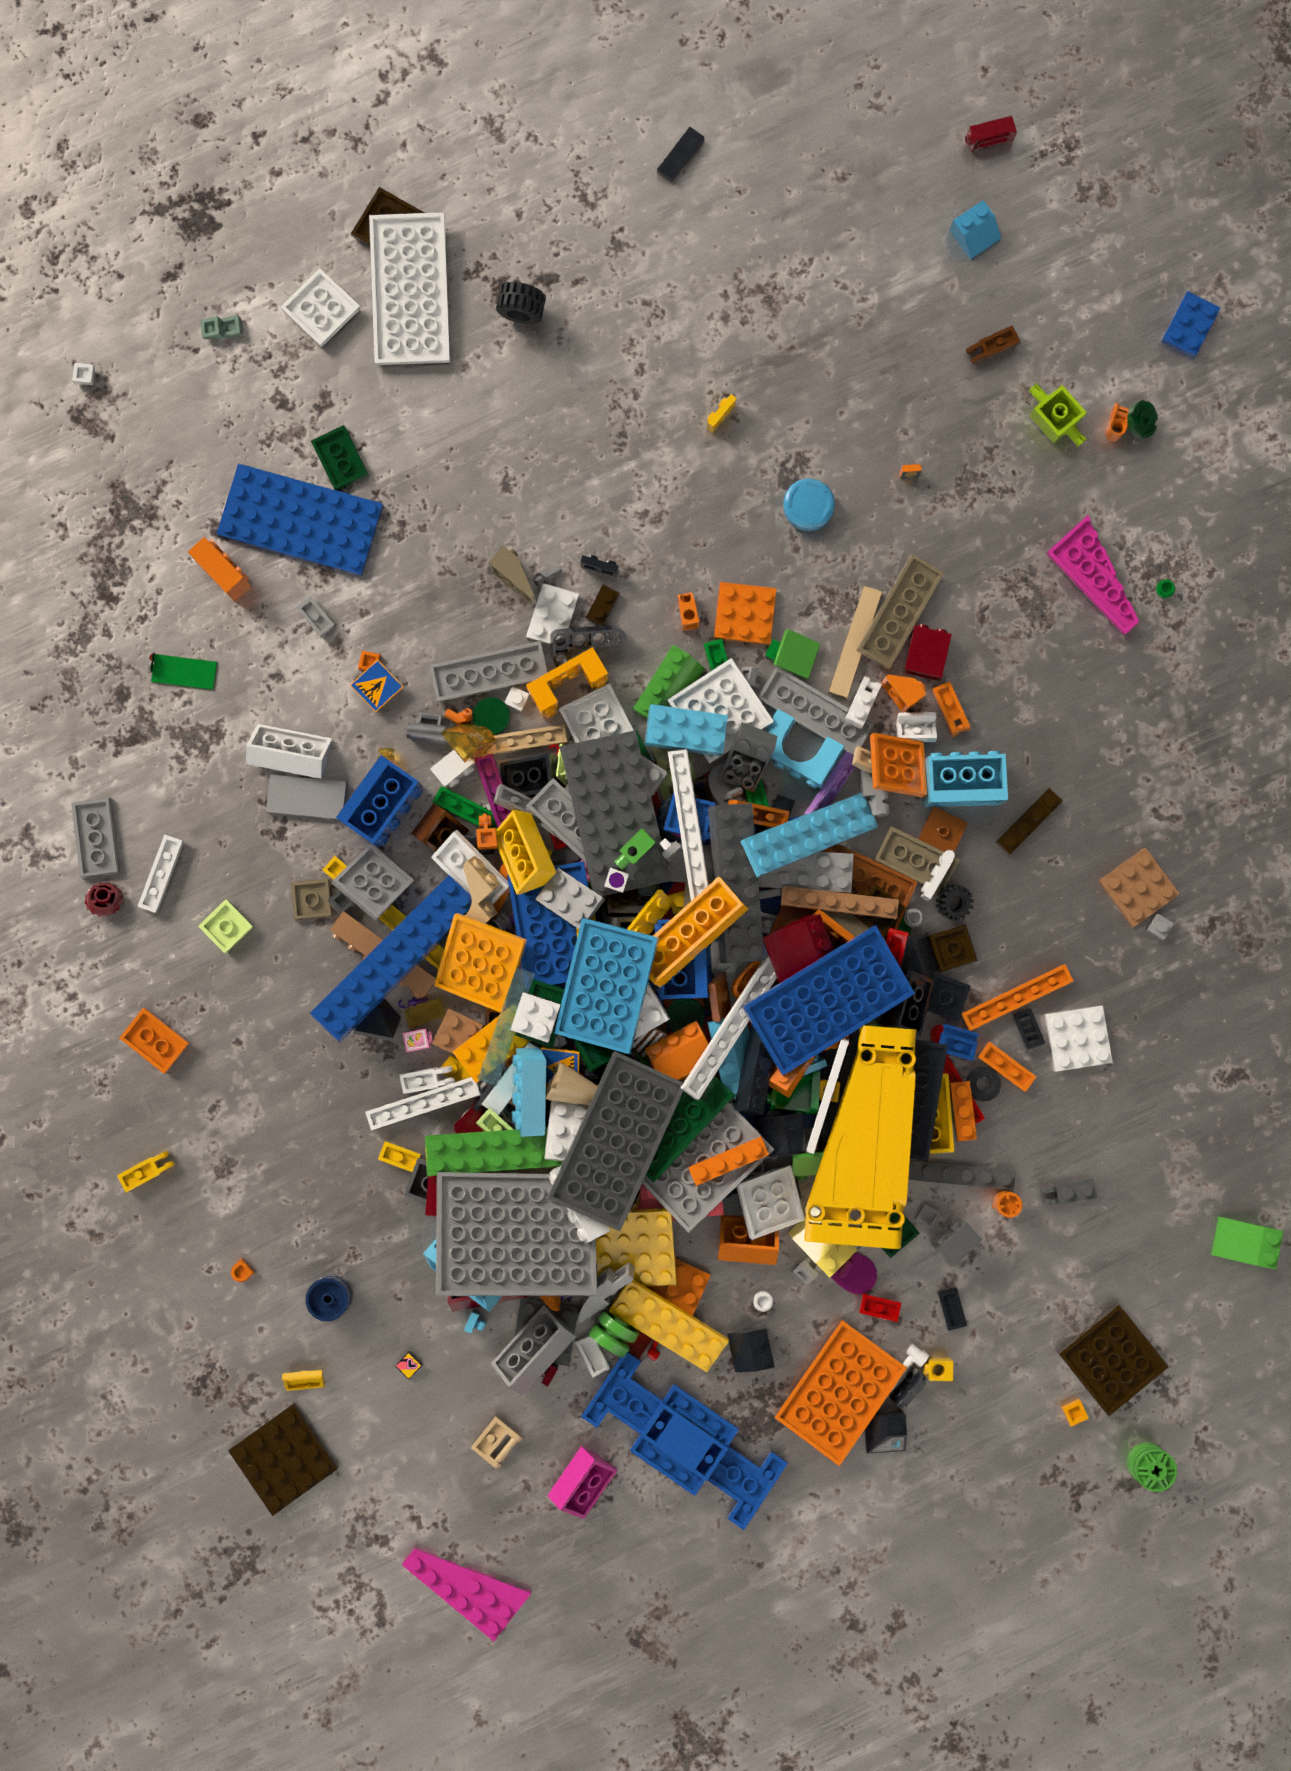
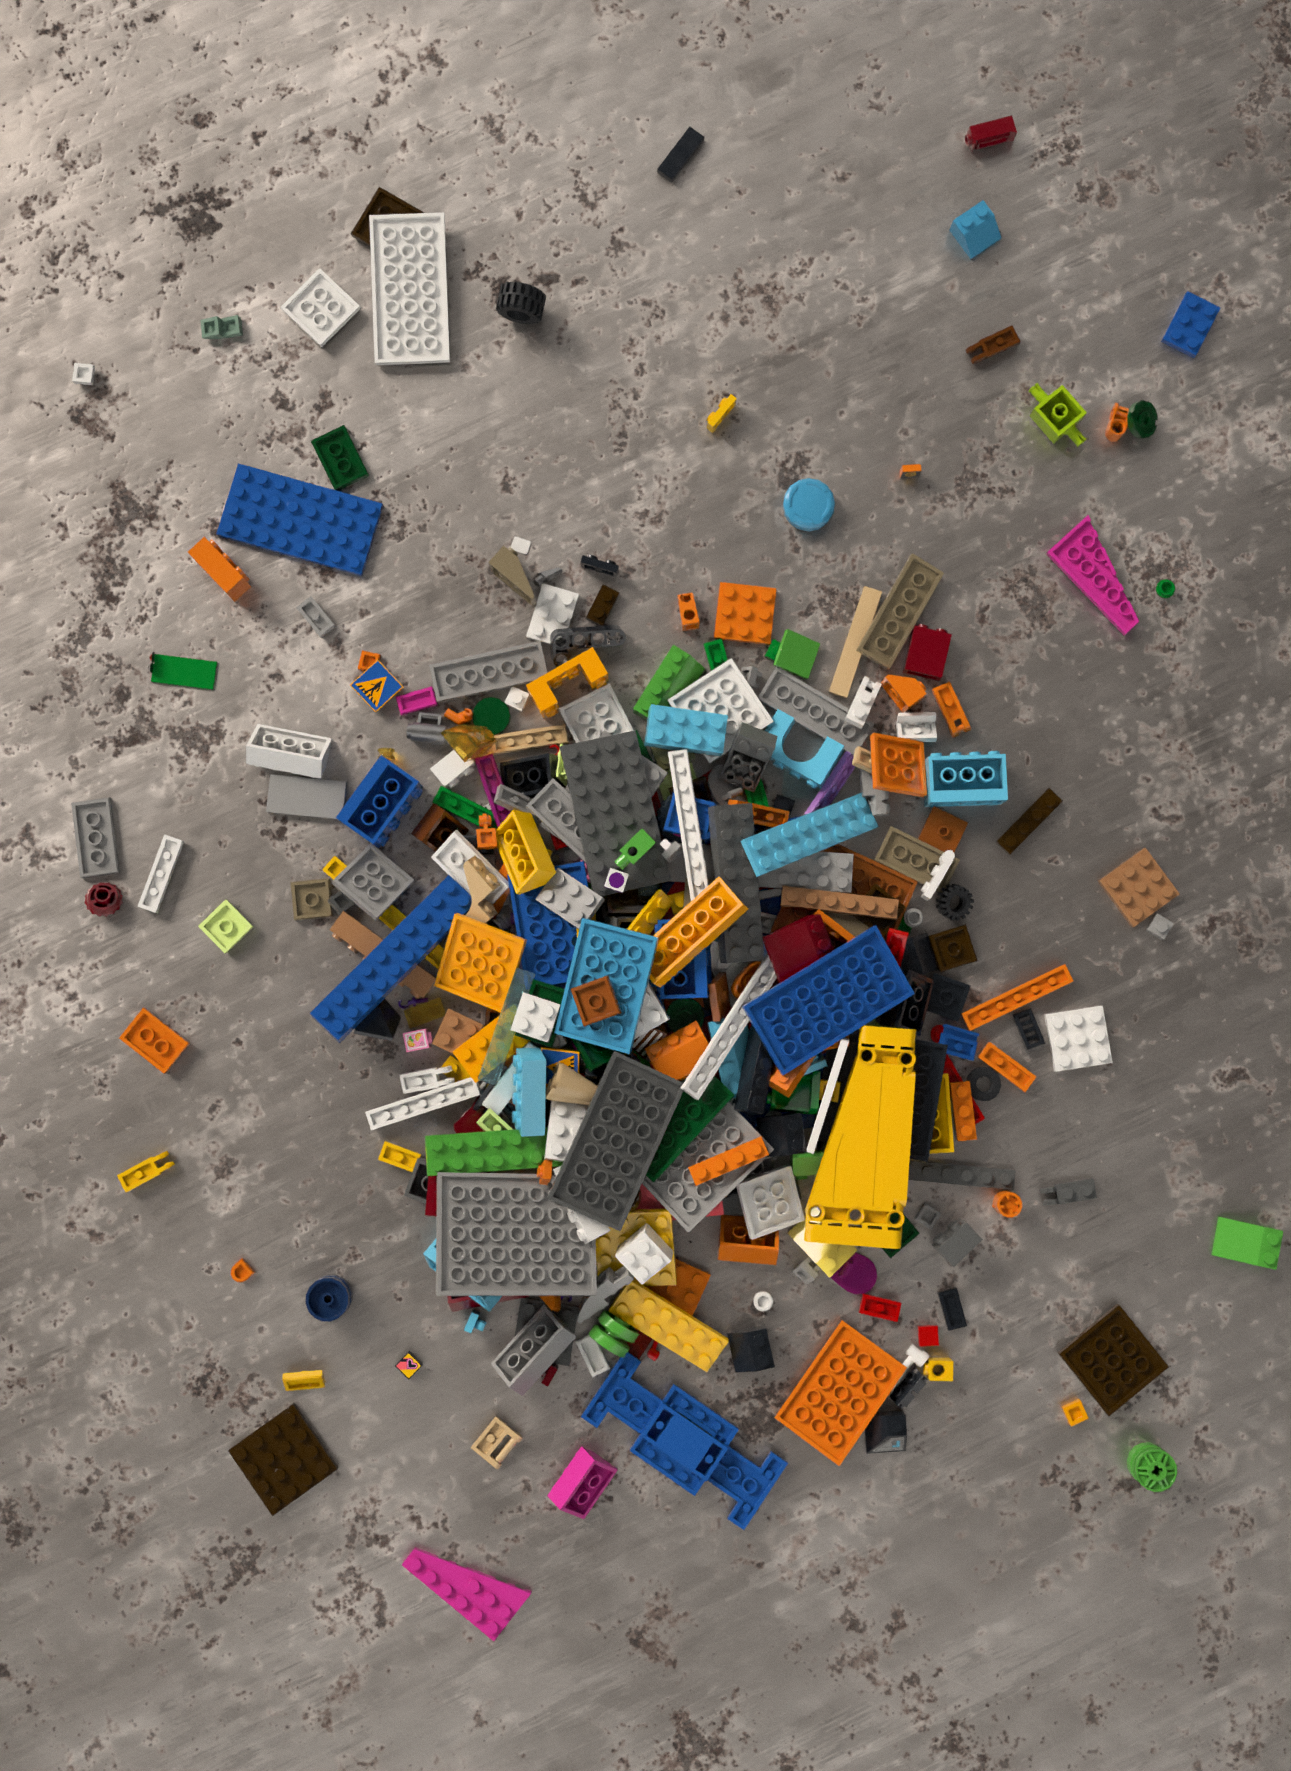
(416, 701): none -> dark pink tile
(520, 545): none -> white sticker
(544, 1172): none -> orange plate
(596, 1000): none -> dark orange plate
(644, 1253): none -> white brick
(928, 1335): none -> red tile

